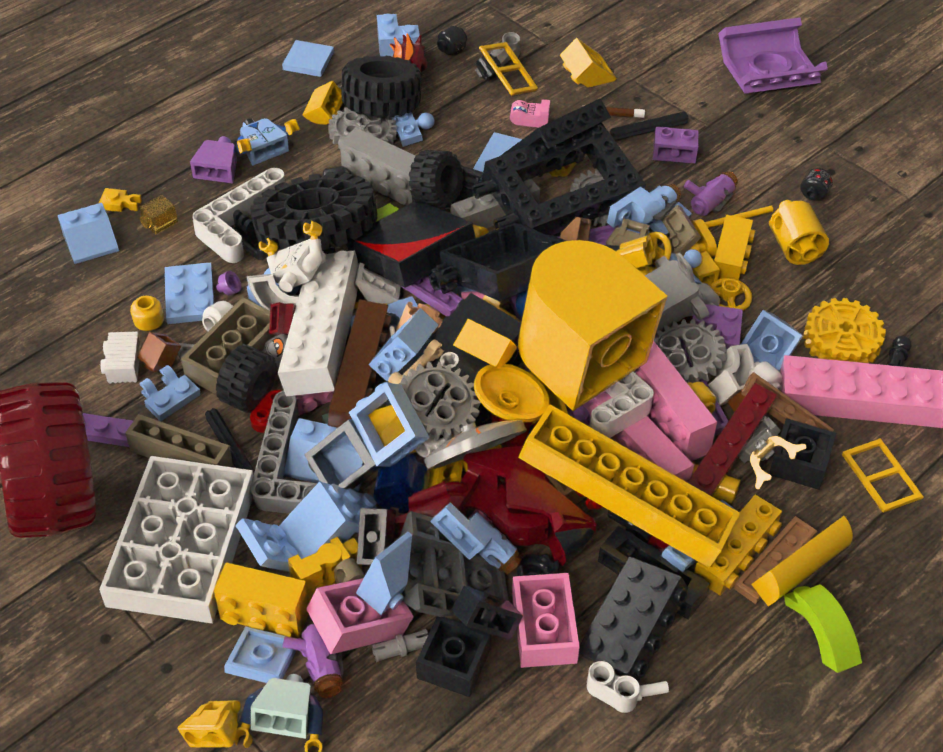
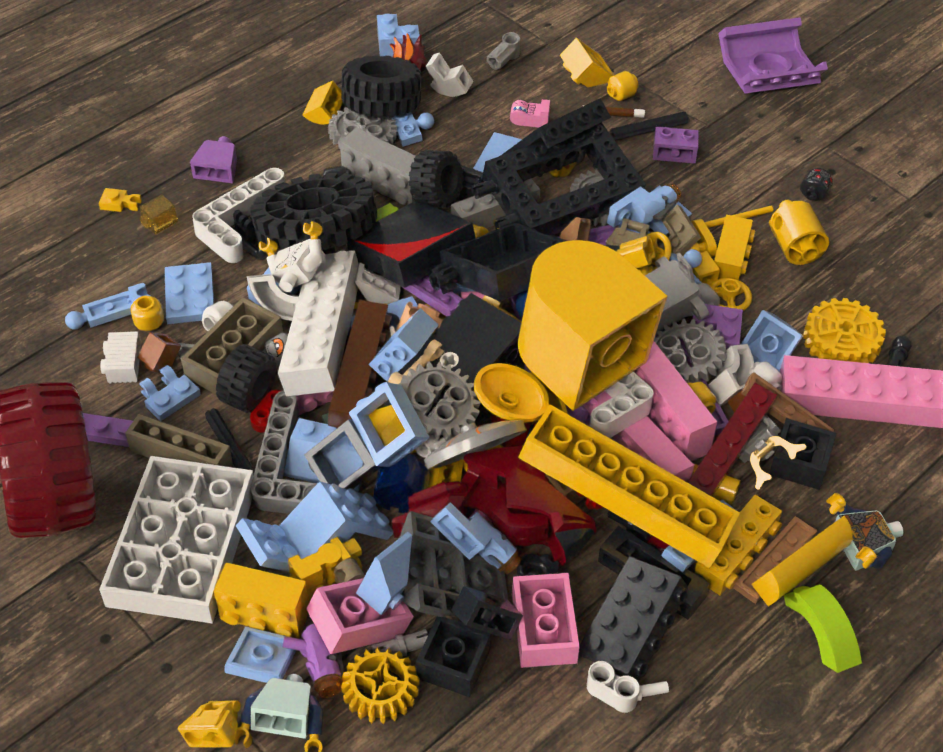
(88, 233): light blue slope -> none
(106, 309): none -> light blue plate
(228, 283): medium lavender tile -> none
(264, 139): light blue torso -> none
(281, 318): dark red piece -> none
(308, 58): light blue tile -> none
(368, 673): none -> yellow gear
(375, 533): black brick -> none
(446, 80): none -> white brick
(452, 40): black head -> none
(484, 68): black gear -> none
(485, 344): yellow brick -> none
(499, 70): yellow window -> none
(622, 86): none -> yellow head
(714, 195): medium lavender piece -> none
(866, 481): yellow window -> none
(872, 536): none -> torso

